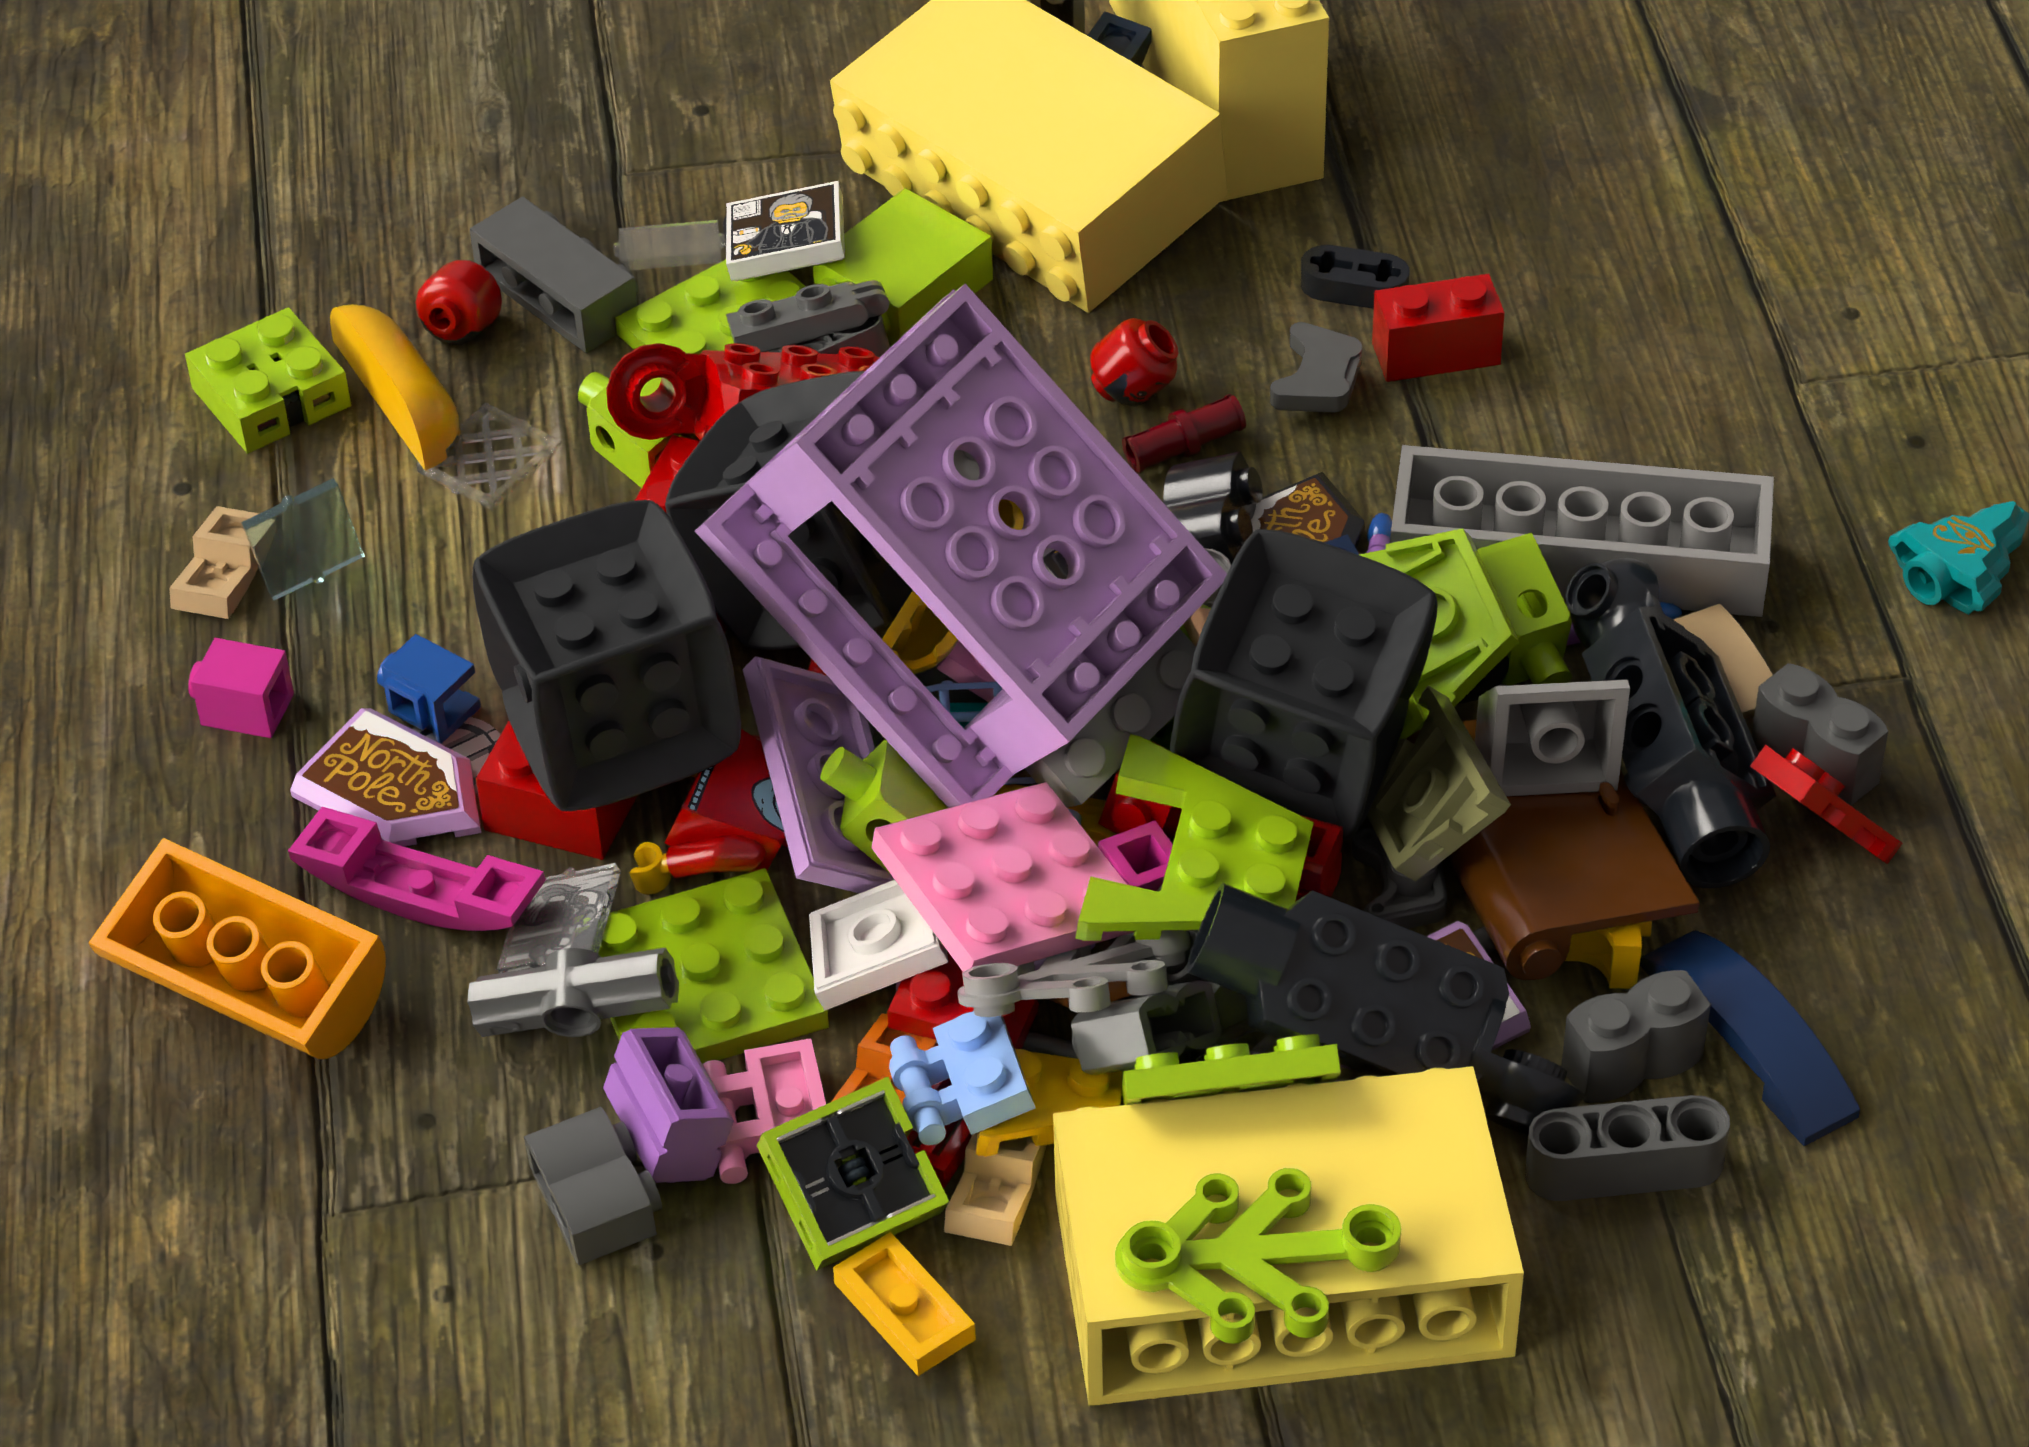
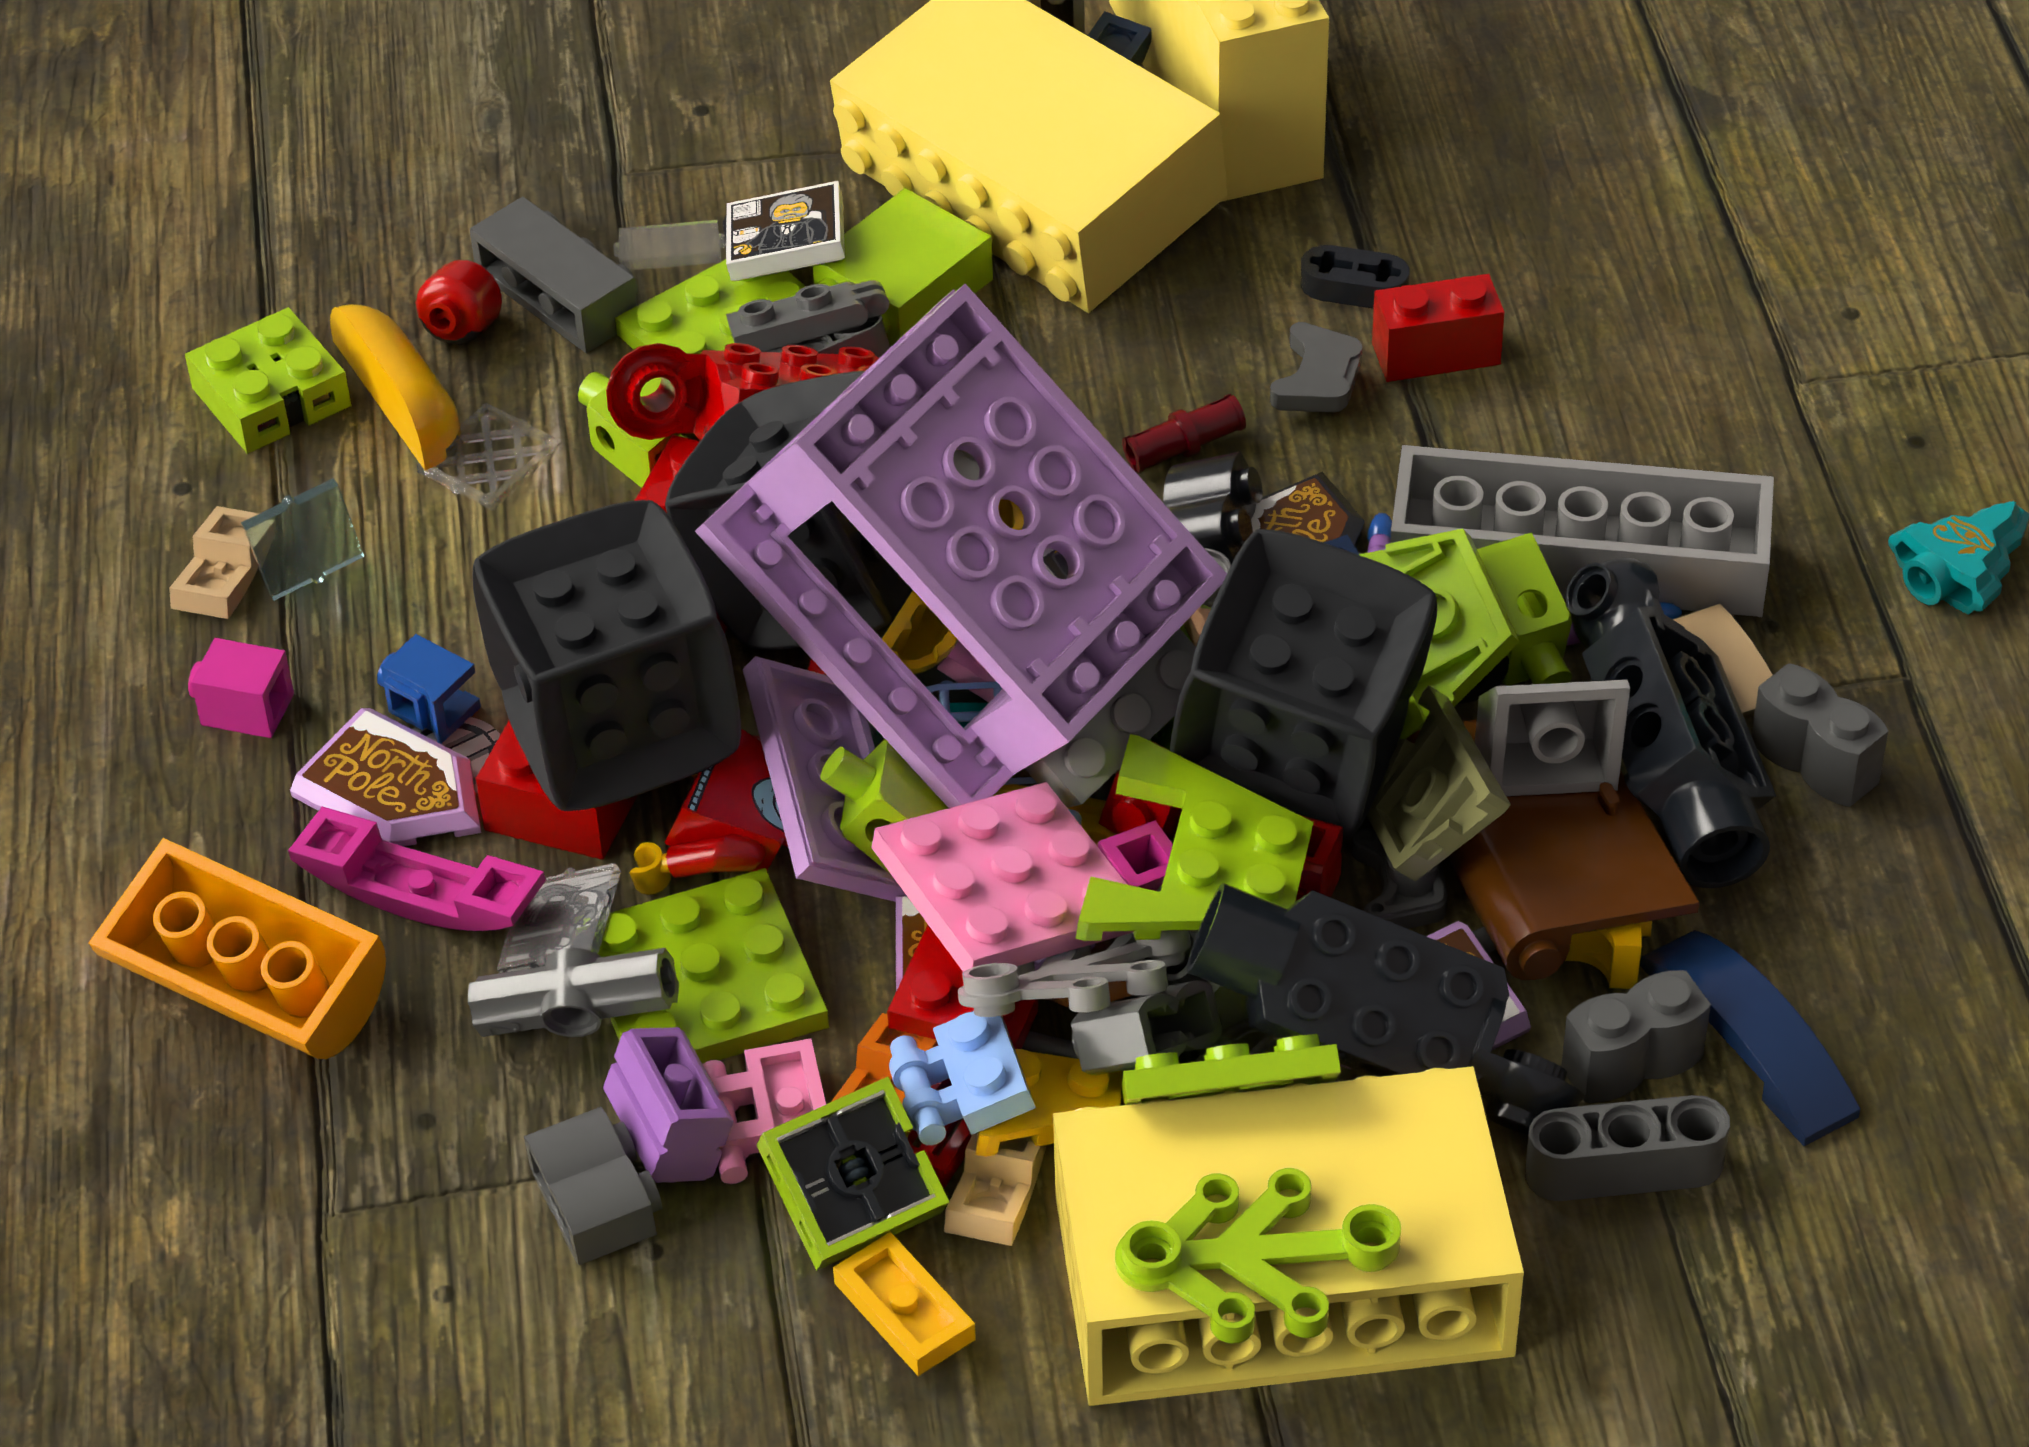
(870, 944): white tile -> none
(1134, 362): red head -> none
(1820, 794): red wing -> none

